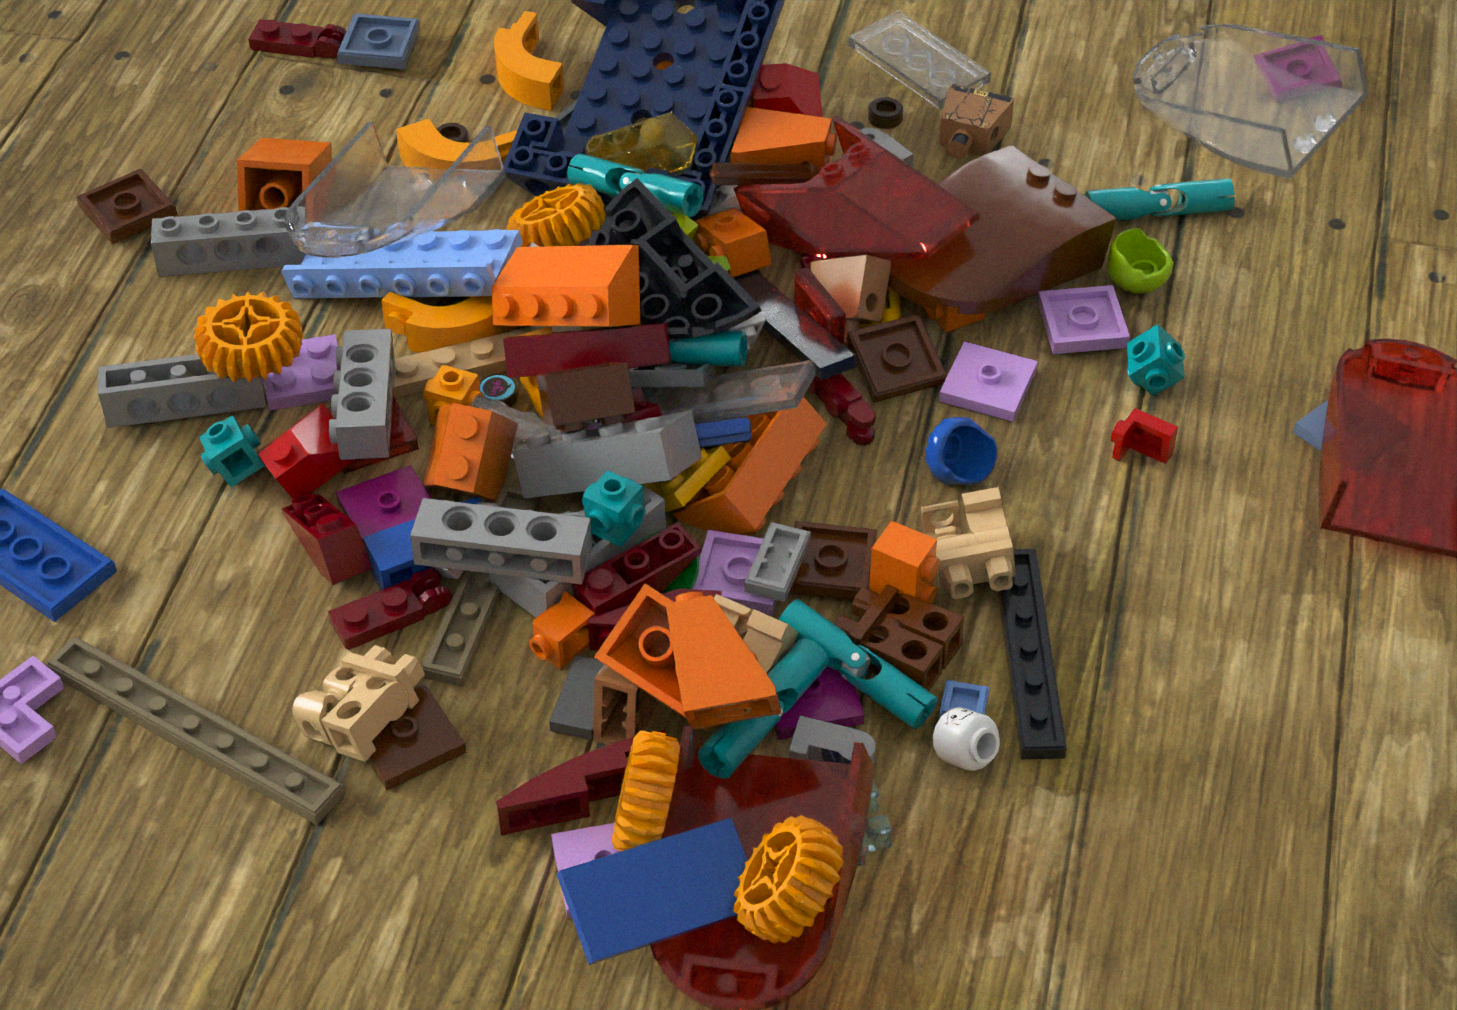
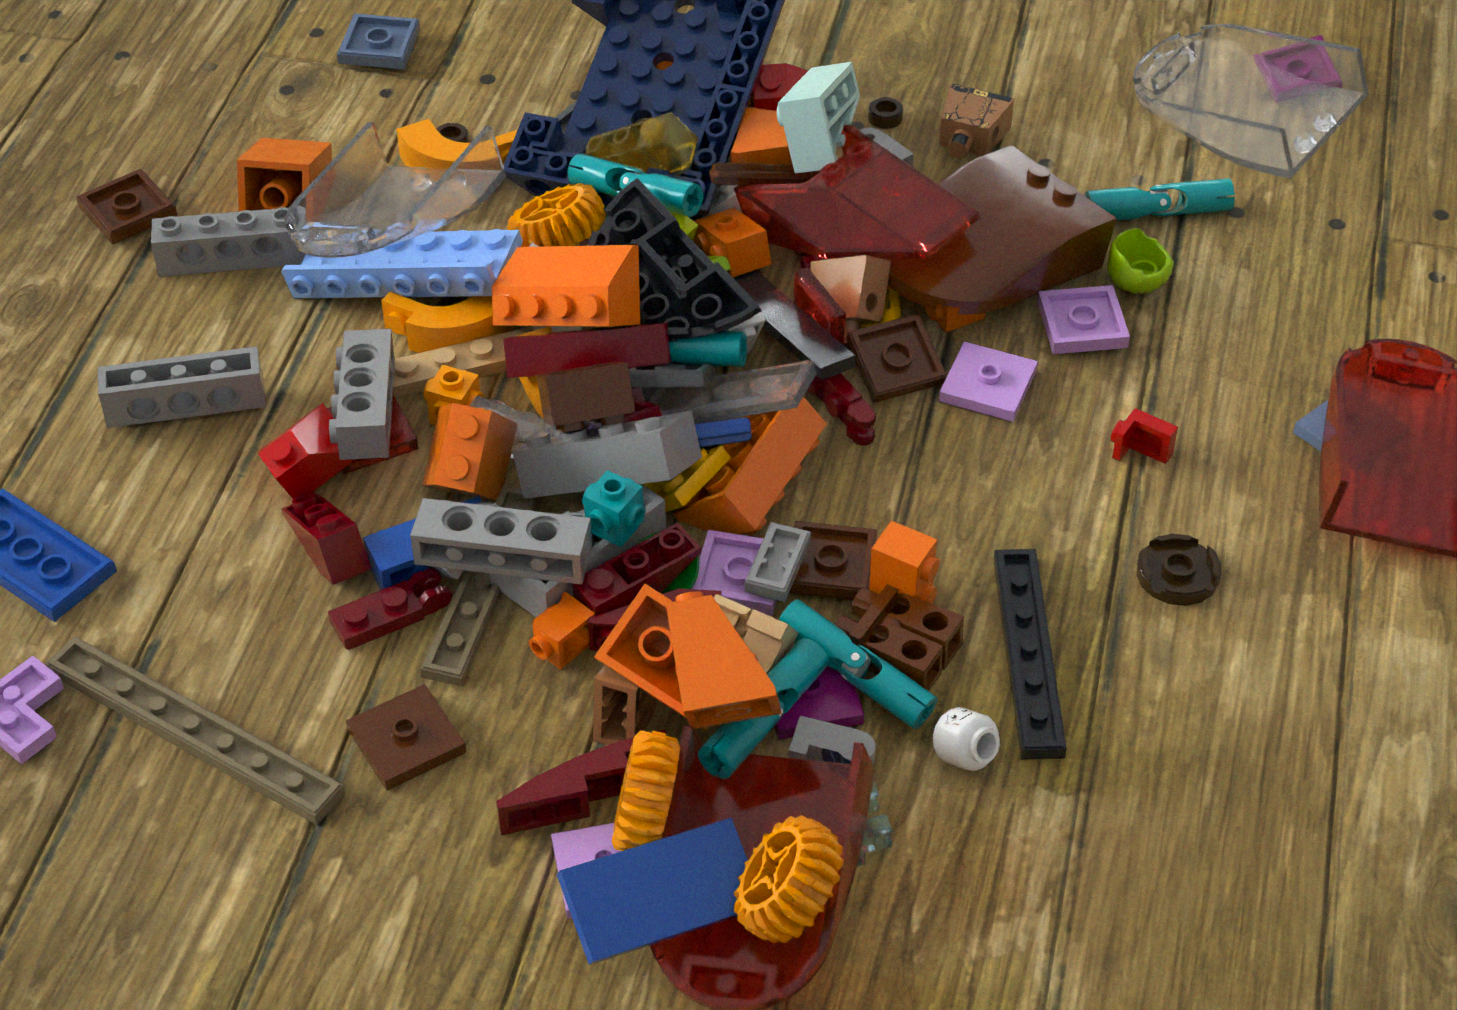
(231, 450): teal brick -> none
(248, 336): light orange gear -> none
(296, 39): dark red hinge -> none
(308, 378): lavender plate -> none
(359, 701): tan hips -> none
(383, 500): magenta plate -> none
(499, 388): dark brown tile -> none
(522, 75): light orange arch -> none
(576, 701): dark grey tile -> none
(816, 114): none -> light aqua wedge
(917, 57): clear tile -> none
(960, 452): blue hair -> none
(965, 696): medium blue tile -> none
(978, 555): tan hips -> none
(1155, 360): teal brick -> none
(1178, 580): none -> dark brown tile

